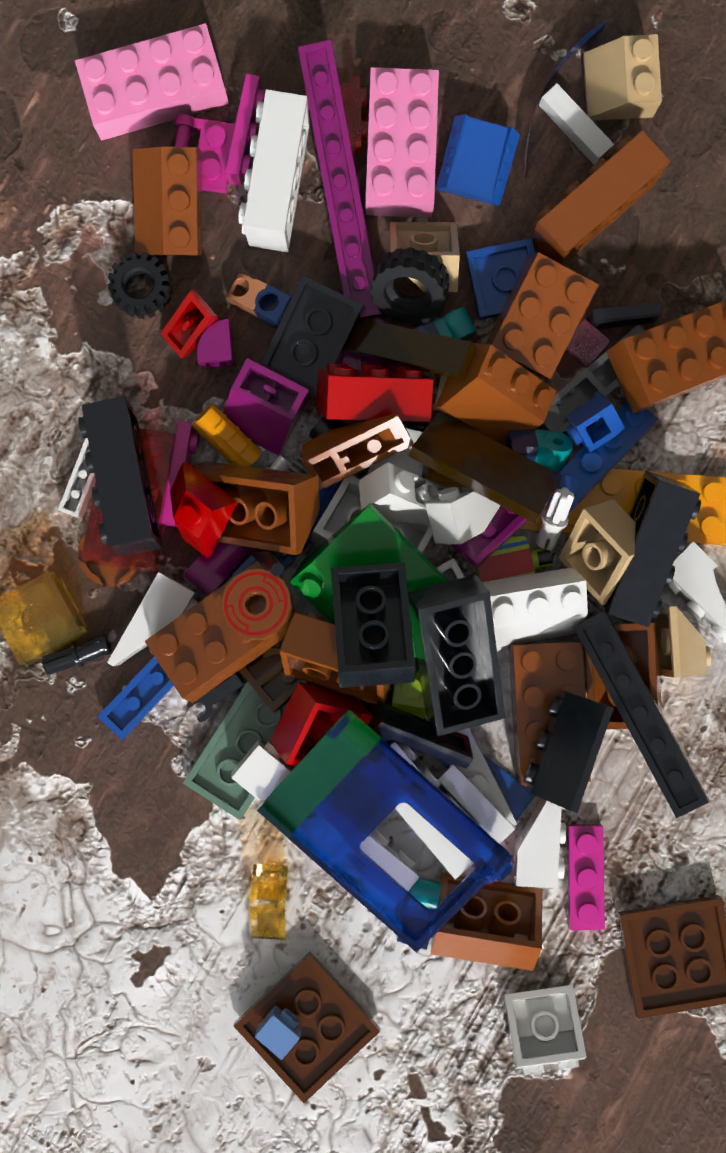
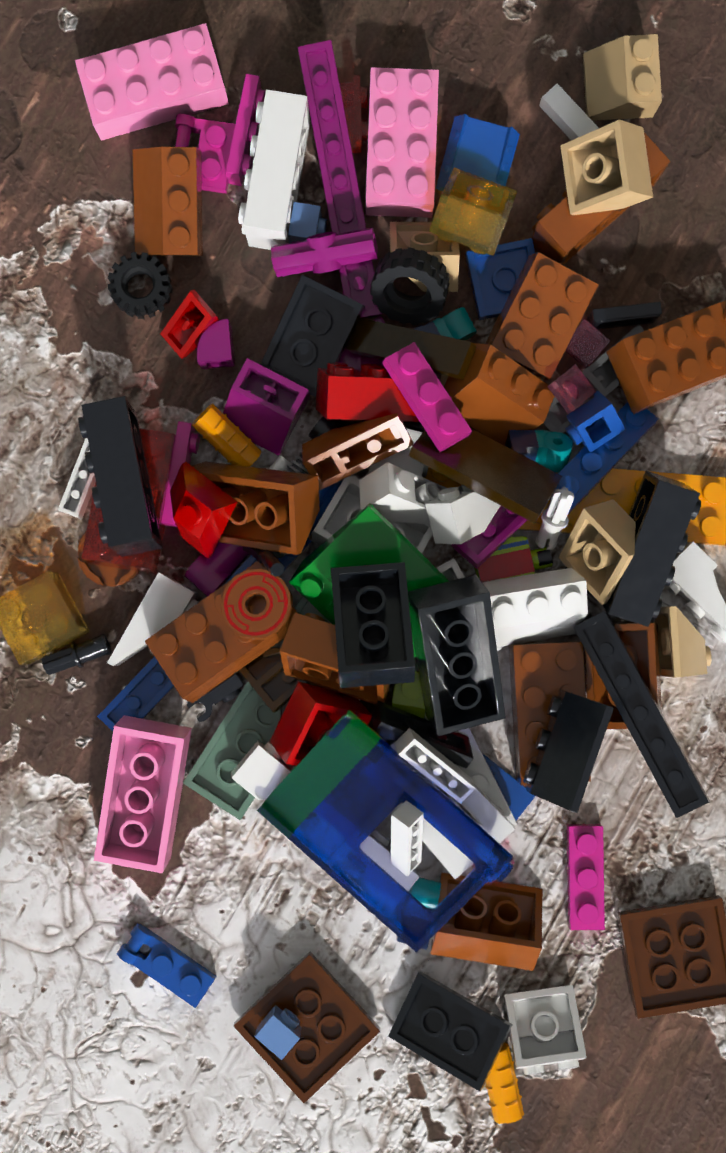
(142, 793): none -> bright pink brick
(167, 965): none -> blue plate
(258, 299): leg -> none
(269, 901): clear yellow slope -> none
(305, 222): none -> medium blue plate
(324, 252): none -> magenta piece
(406, 838): none -> white piece
(427, 397): none -> dark pink plate
(434, 765): none -> white piece
(450, 1031): none -> black plate
(472, 212): none -> clear yellow brick
(504, 1090): none -> light orange axle
(539, 848): white slope -> none
(572, 389): none -> clear pink plate
(580, 43): dark blue sticker -> none
(607, 169): none -> tan slope

